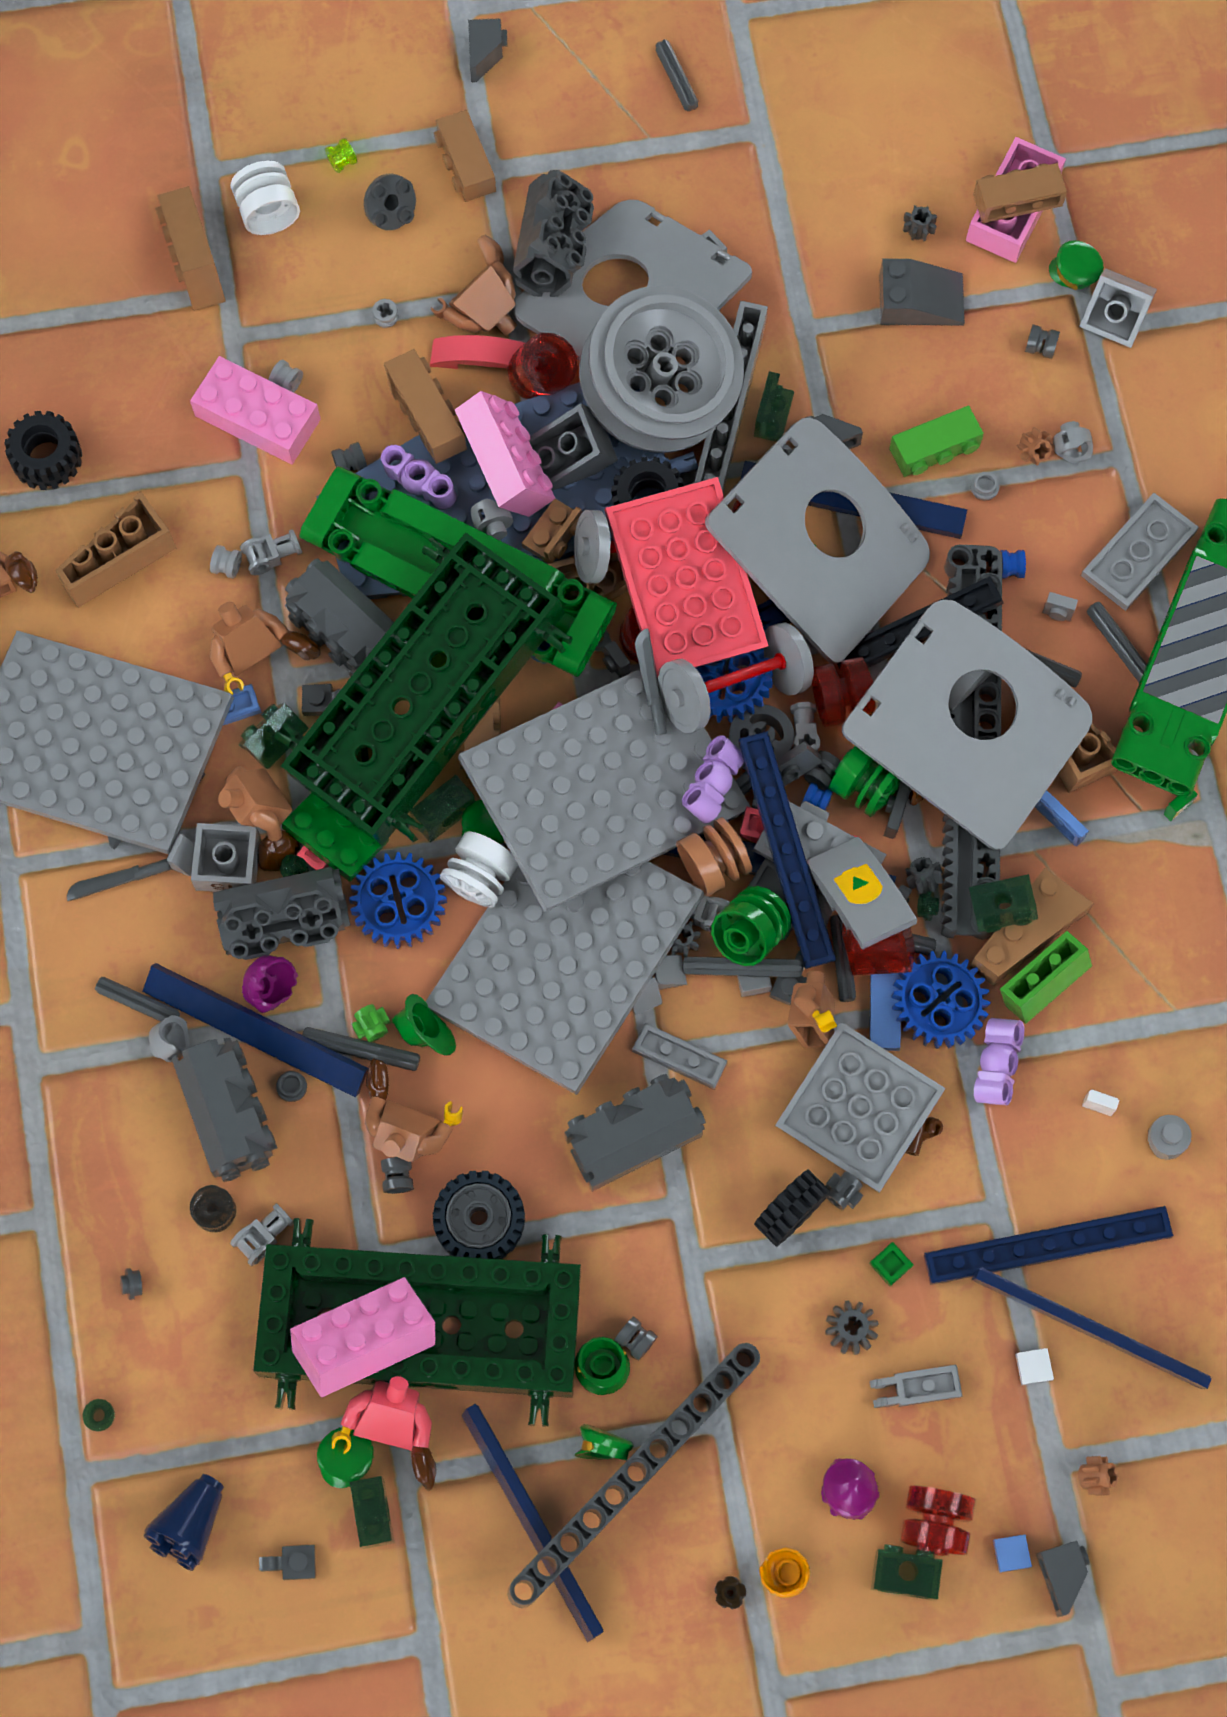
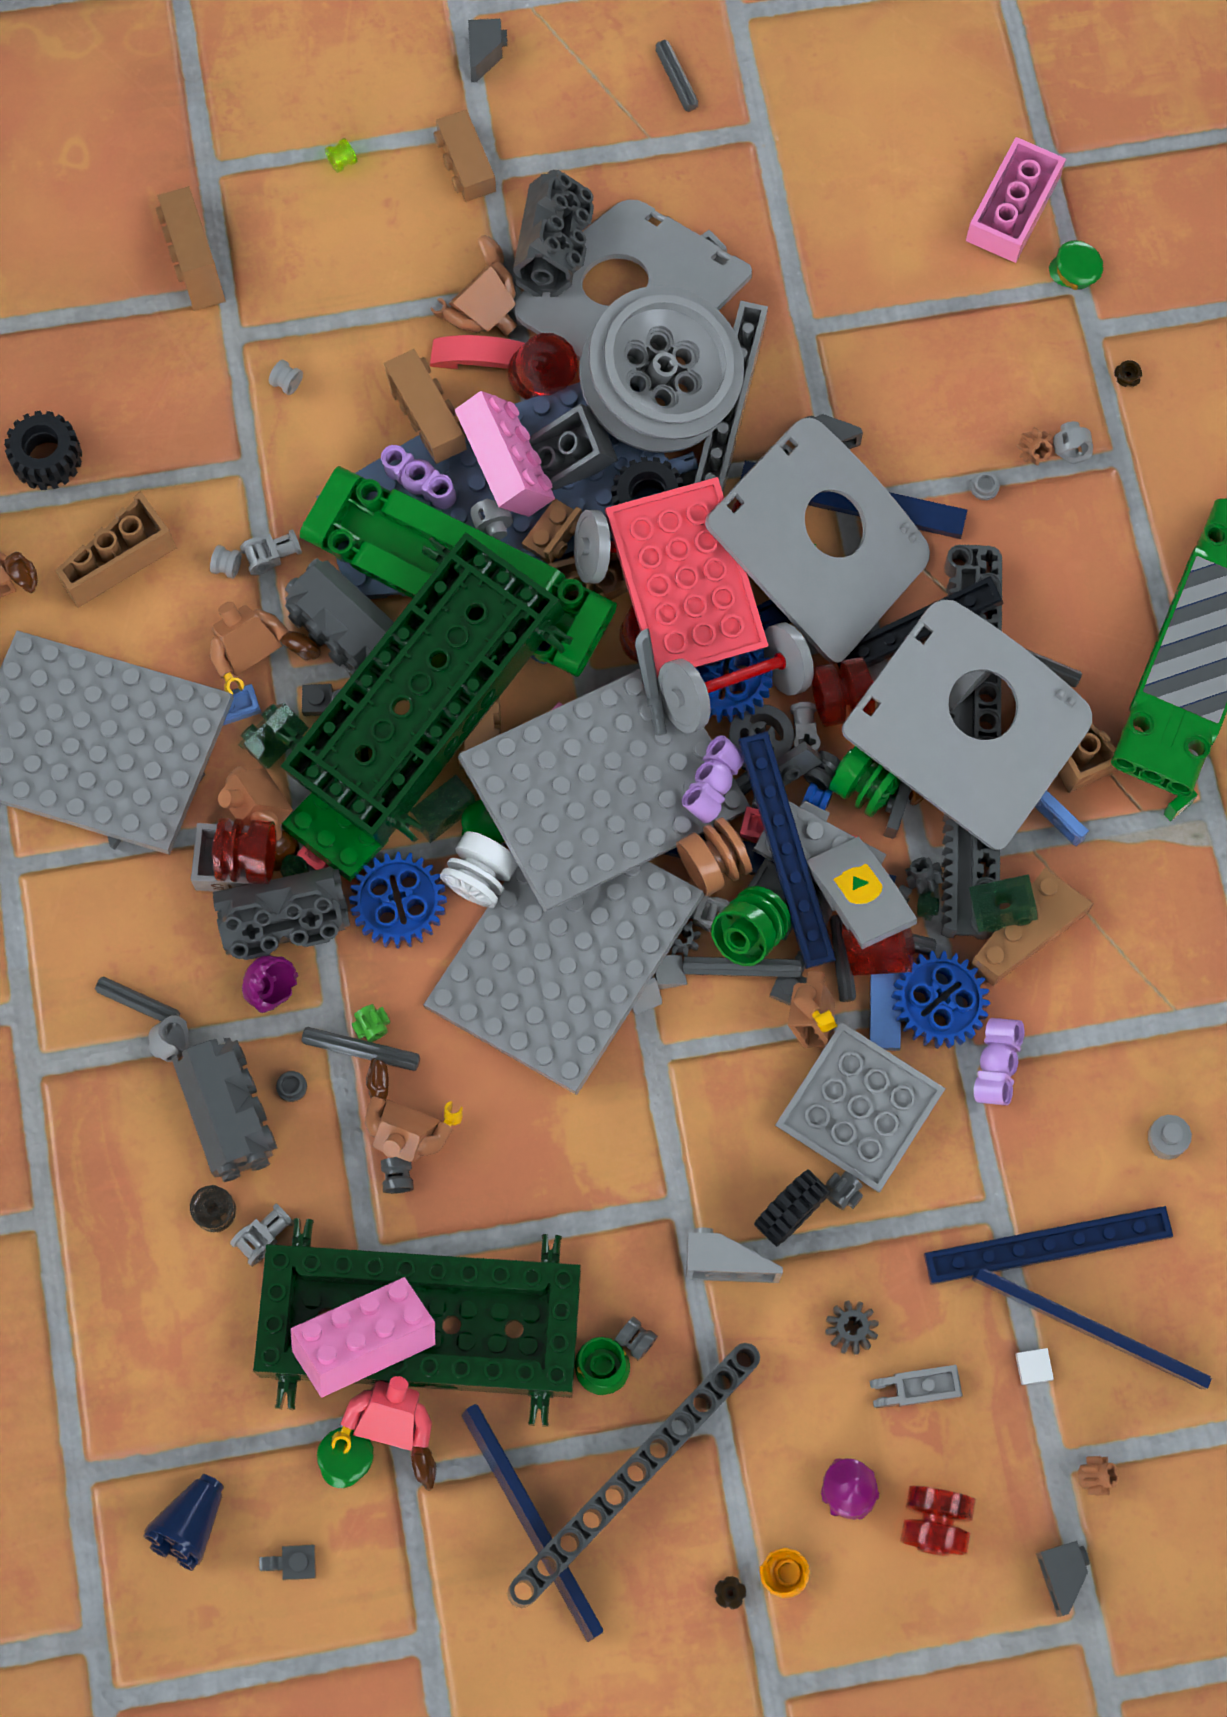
(91, 1408): clear green plate -> none
(114, 879): dark grey piece -> none
(131, 1283): dark grey plate -> none
(181, 855): light grey slope -> none
(239, 850): none -> clear red wheel
(255, 410): bright pink brick -> none
(255, 1030): dark blue tile -> none
(265, 197): white wheel -> none
(351, 458): dark grey wheel -> none
(372, 1512): clear green brick -> none
(388, 321): light grey bush -> none
(390, 202): dark grey plate -> none
(422, 1027): green piece -> none
(479, 1193): wheel -> none
(602, 1445): green piece -> none
(613, 656): dark grey plate -> none
(635, 1132): dark grey brick -> none
(679, 1056): light grey tile -> none
(721, 1259): none -> light grey slope
(754, 985): light grey slope -> none
(773, 409): clear green bracket -> none
(887, 1577): clear green brick -> none
(891, 1264): green tile -> none
(919, 223): dark grey gear -> none
(920, 294): dark grey slope -> none
(929, 1129): reddish brown arm -> none
(936, 441): bright green brick -> none
(1012, 1553): medium blue tile -> none
(1013, 564): blue wheel -> none
(1019, 192): medium nougat brick -> none
(1036, 338): dark grey wheel -> none
(1046, 977): bright green brick -> none
(1059, 607): light grey plate -> none
(1100, 1102): white tile -> none
(1117, 639): dark grey axle -> none
(1118, 307): light grey slope -> none
(1133, 369): none -> dark brown plate
(1139, 551): light grey plate -> none

